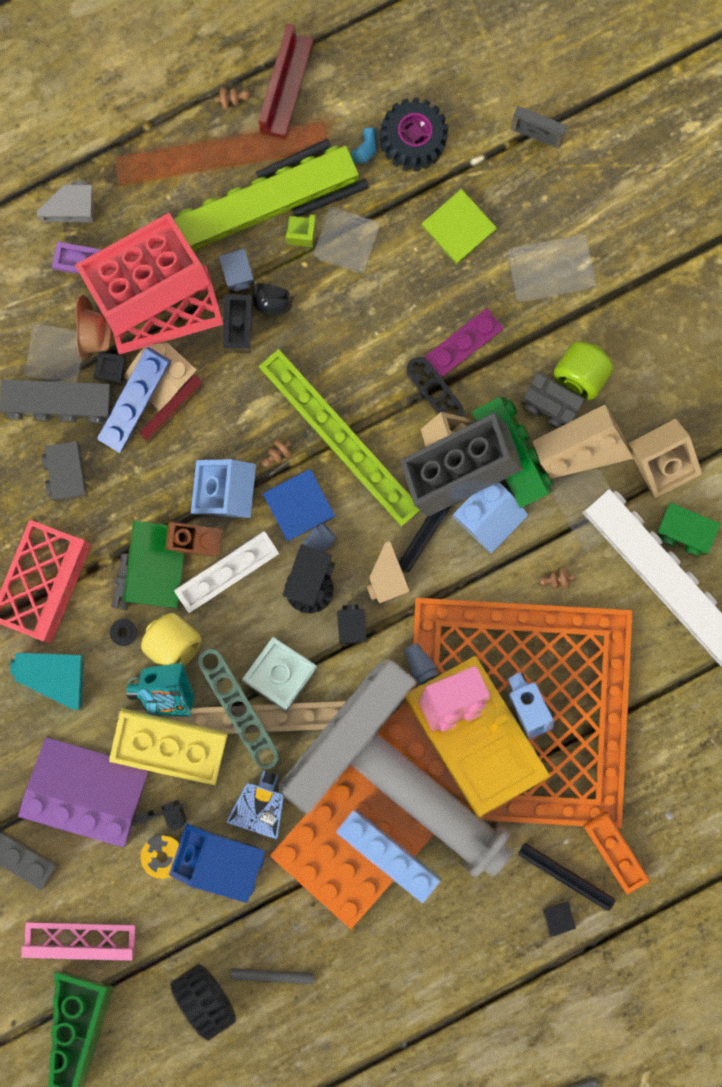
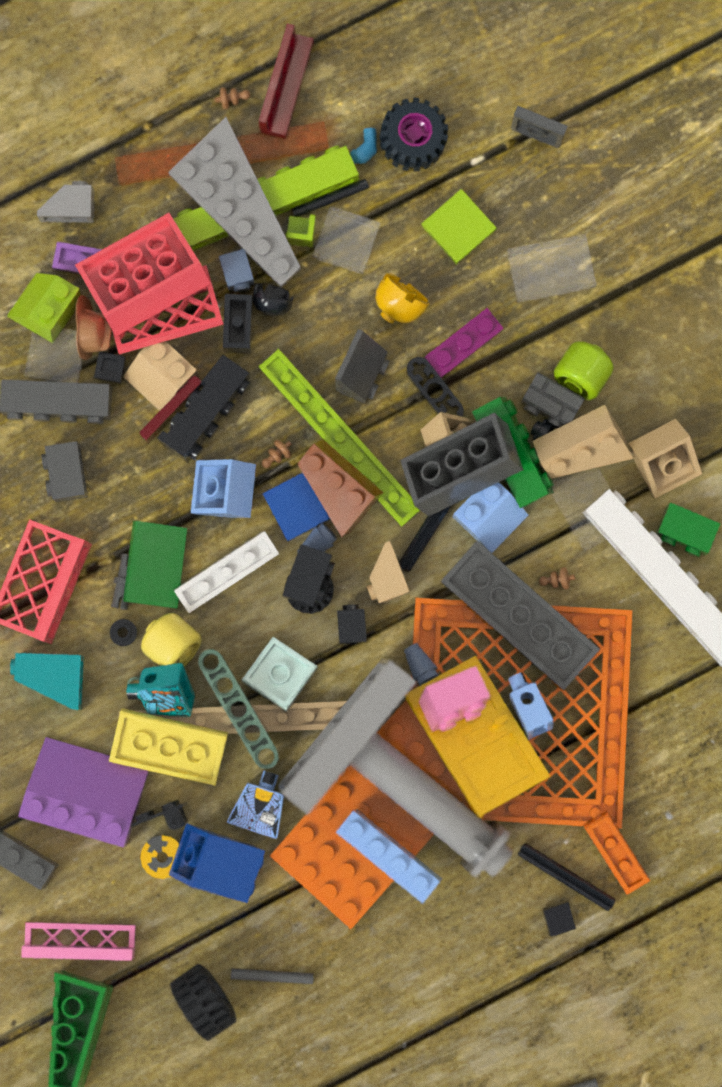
(46, 305): none -> lime slope
(134, 399): plate -> none
(193, 539): dark orange slope -> none
(205, 409): none -> black wedge
(229, 192): none -> light grey wing
(294, 159): black bar -> none
(339, 486): none -> wedge
(361, 368): none -> dark grey slope
(399, 300): none -> yellow cylinder
(520, 615): none -> dark grey plate
(541, 428): none -> black plate

